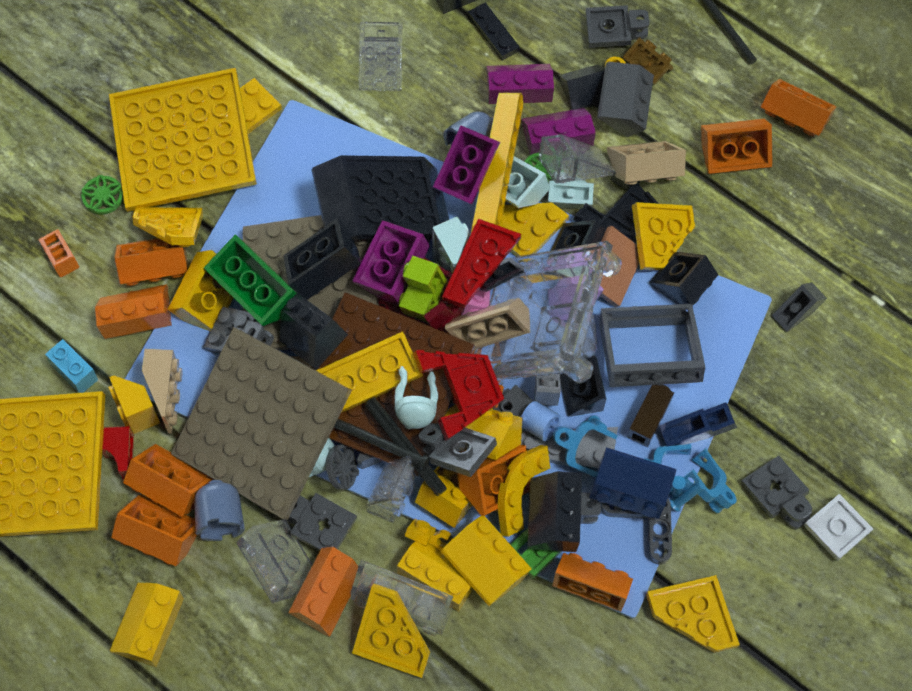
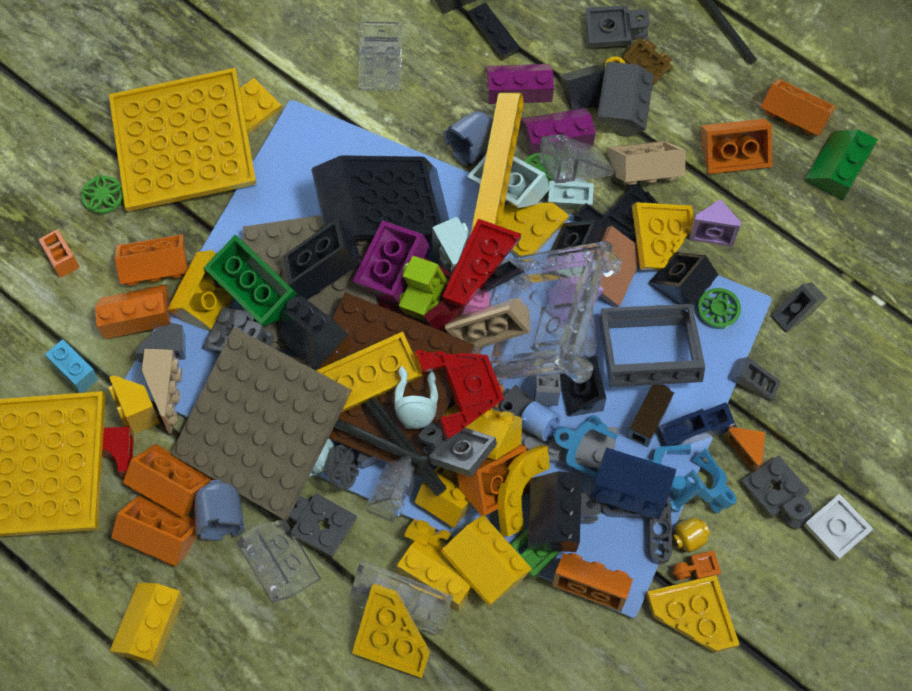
(165, 338): none -> dark grey slope
(171, 225): yellow plate -> none
(325, 590): orange slope -> none
(466, 164): magenta slope -> none
(691, 534): none -> yellow head
(702, 565): none -> orange plate
(715, 225): none -> lavender slope
(719, 308): none -> bright green wheel
(741, 374): none -> dark grey slope
(748, 445): none -> orange slope
(841, 161): none -> green slope

